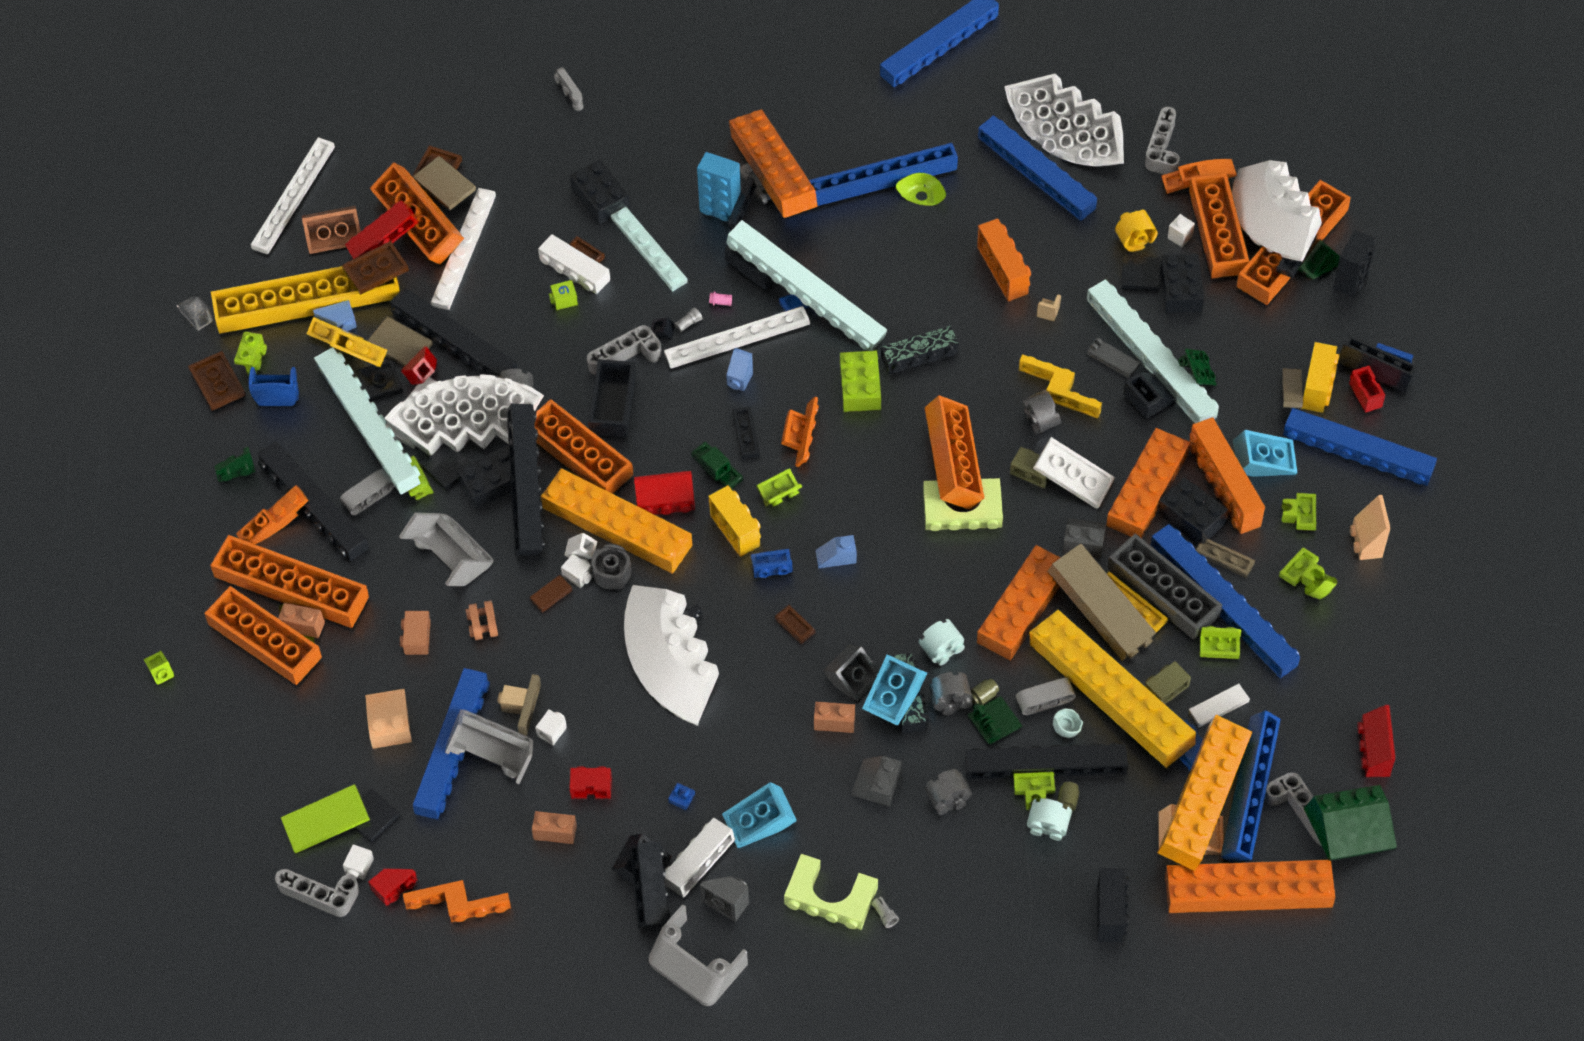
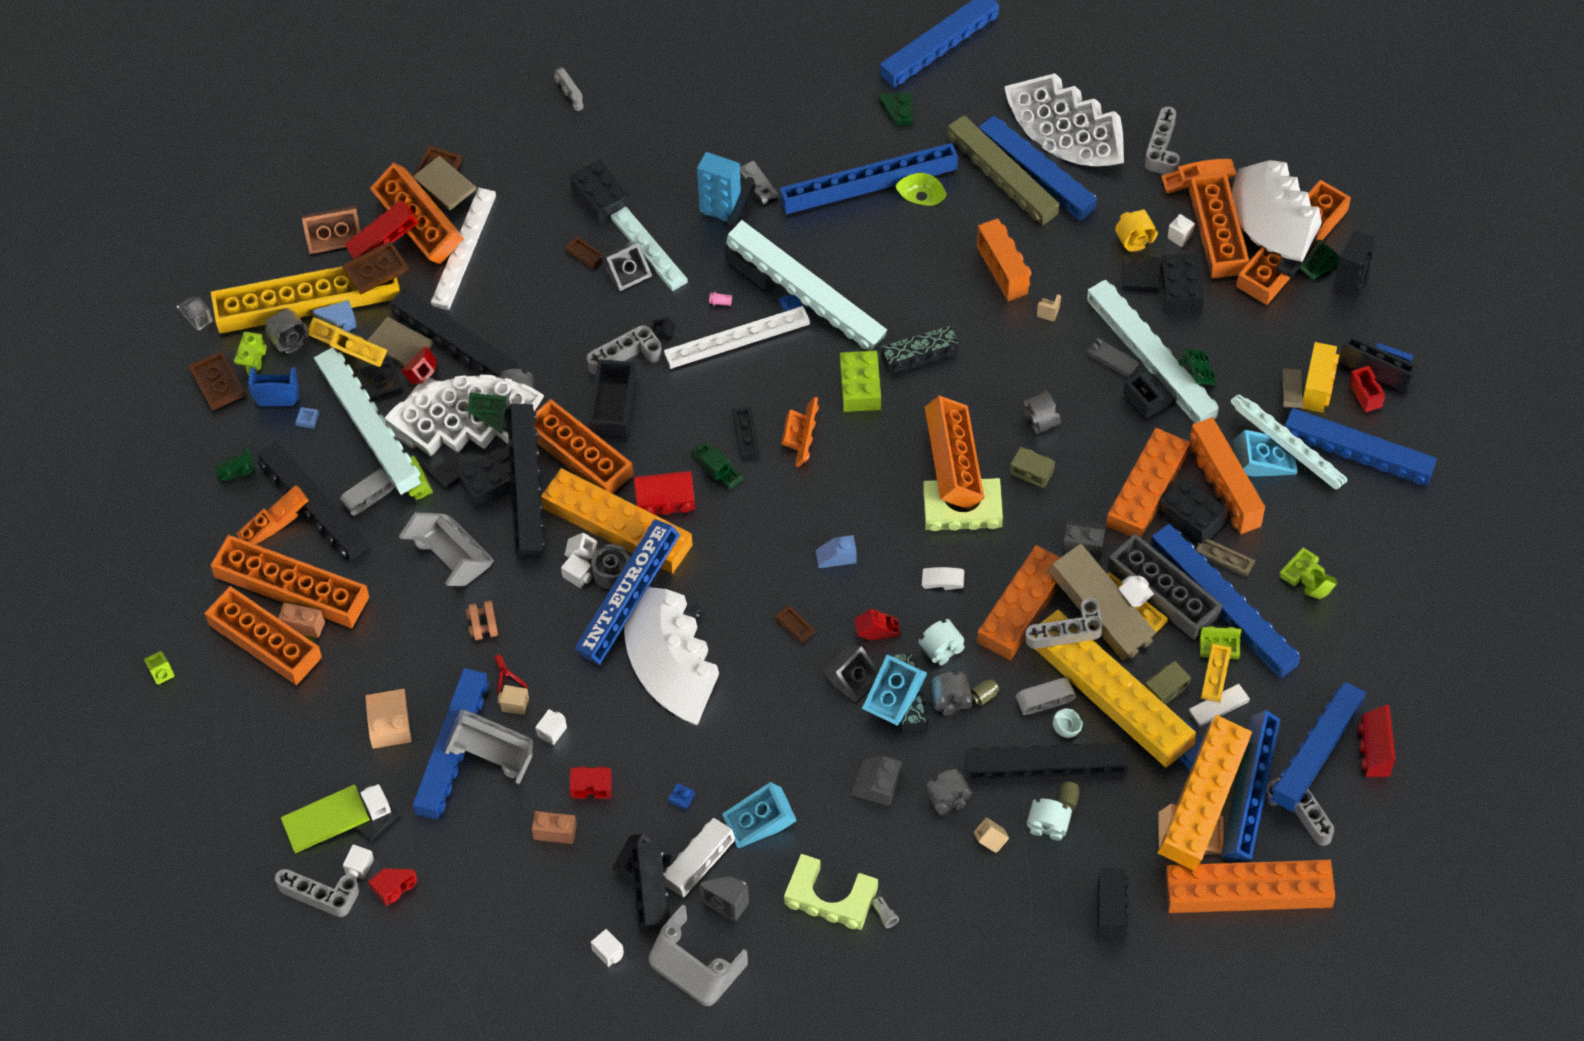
(286, 331): none -> flat silver brick
(292, 196): white plate -> none
(307, 418): none -> medium blue tile
(375, 801): none -> white brick
(416, 632): nougat brick -> none
(457, 902): orange bracket -> none
(489, 409): none -> dark green wing
(503, 670): none -> red plant
(529, 704): dark tan tile -> none
(550, 593): reddish brown tile -> none
(563, 295): lime brick -> none
(574, 264): white brick -> none
(607, 948): none -> white brick
(626, 265): none -> dark grey slope
(627, 591): none -> blue brick
(691, 318): light grey pin -> none
(734, 520): yellow brick -> none
(739, 369): medium blue slope -> none
(771, 563): blue bracket -> none
(773, 163): orange brick -> none
(778, 487): lime bracket -> none
(834, 717): nougat brick -> none
(877, 625): none -> red slope
(898, 106): none -> dark green wing
(943, 577): none -> white slope
(991, 835): none -> tan panel
(994, 720): dark green hinge -> none
(1003, 170): none -> olive brick
(1034, 786): lime plate -> none
(1060, 385): yellow bracket -> none
(1062, 627): none -> light grey beam
(1074, 473): white tile -> none
(1136, 590): none -> white brick
(1216, 673): none -> yellow tile
(1289, 442): none -> light aqua hinge
(1300, 510): lime plate -> none
(1318, 746): none -> blue brick
(1352, 822): dark green slope -> none
(1371, 530): light nougat slope -> none

